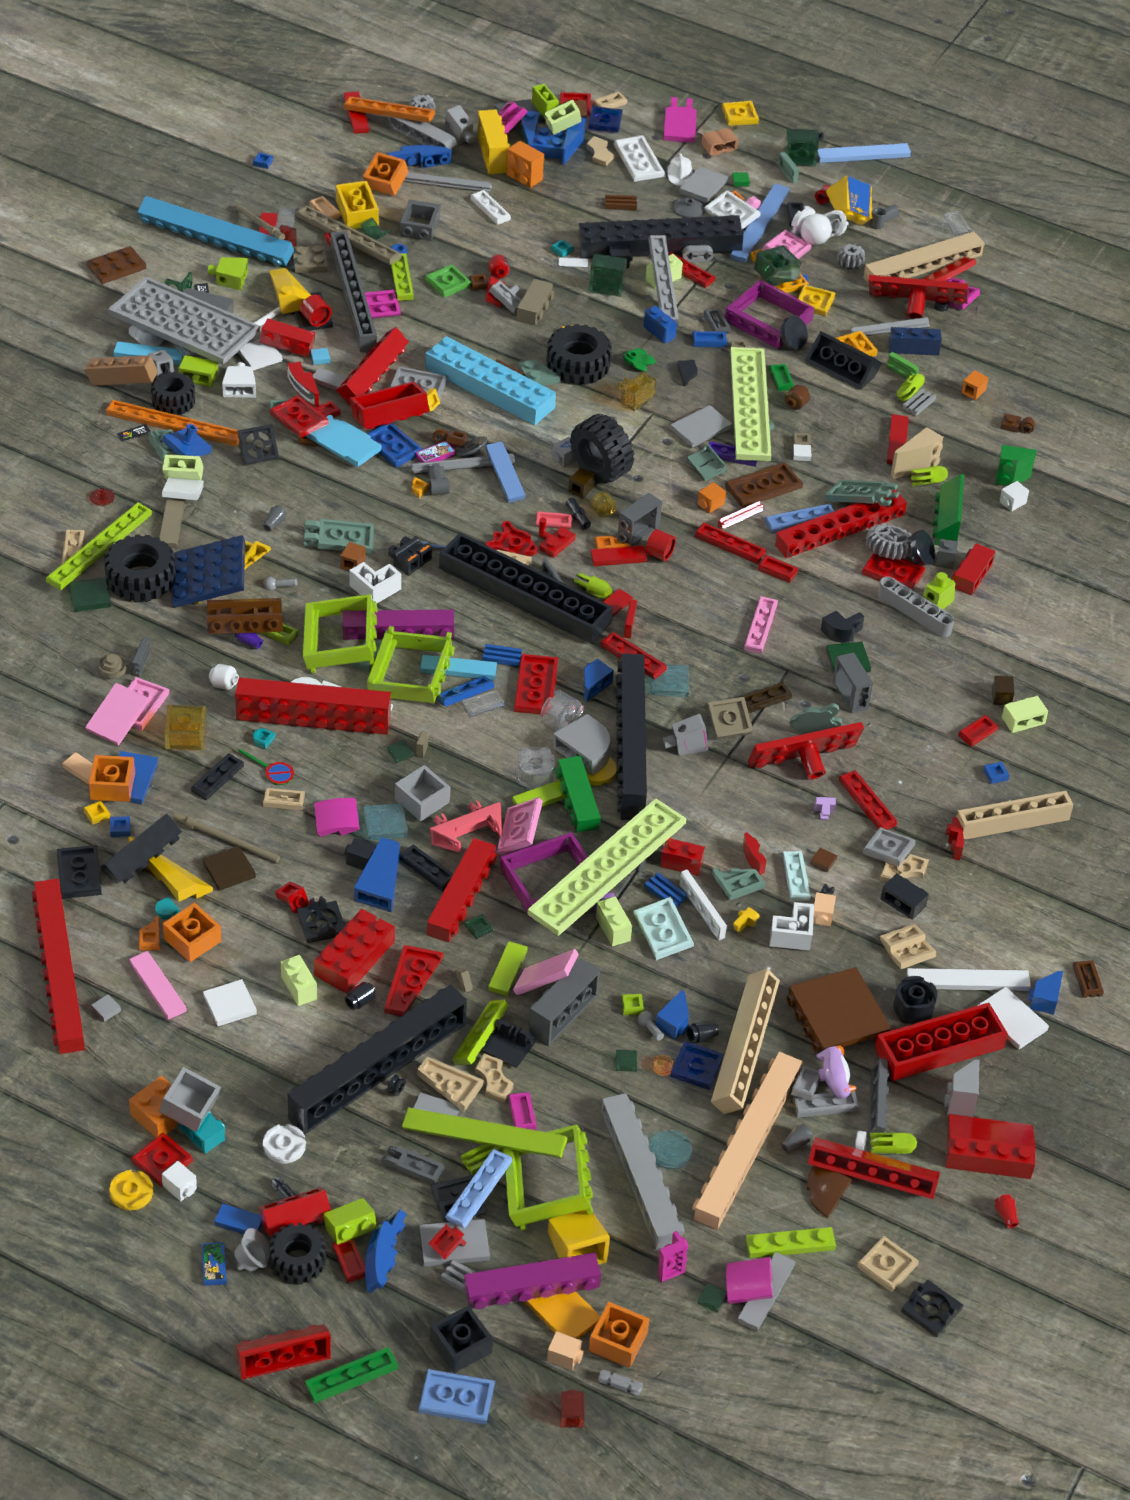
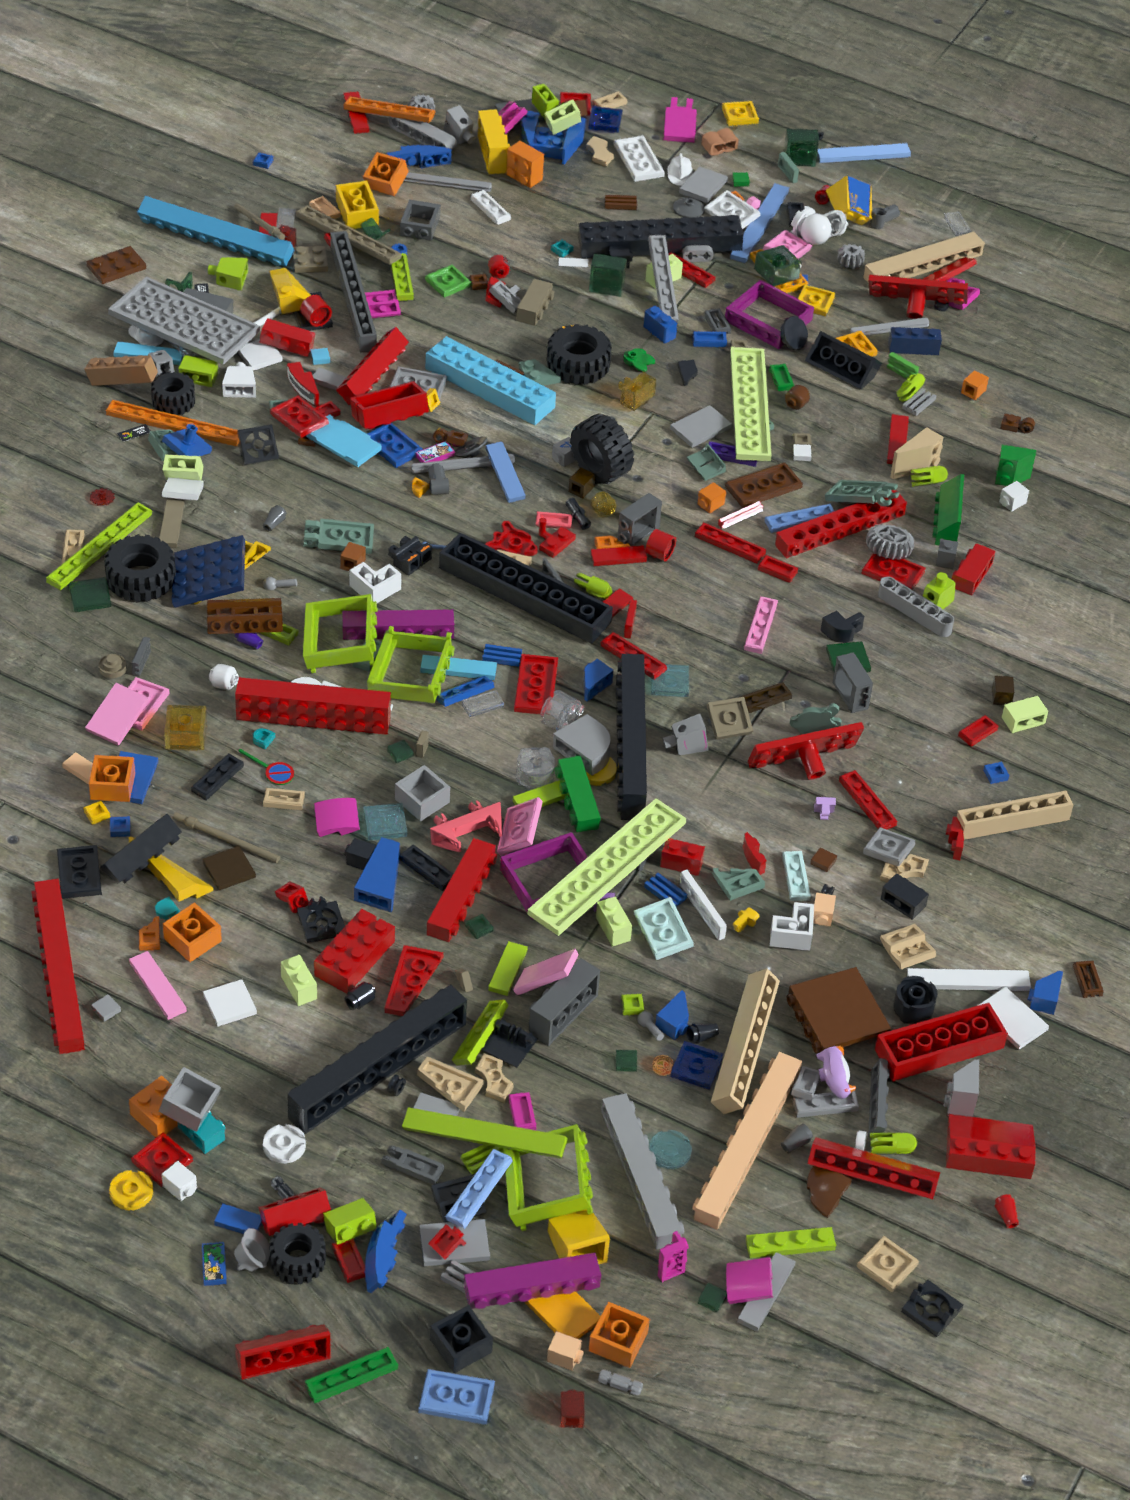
(922, 548): black tile -> none

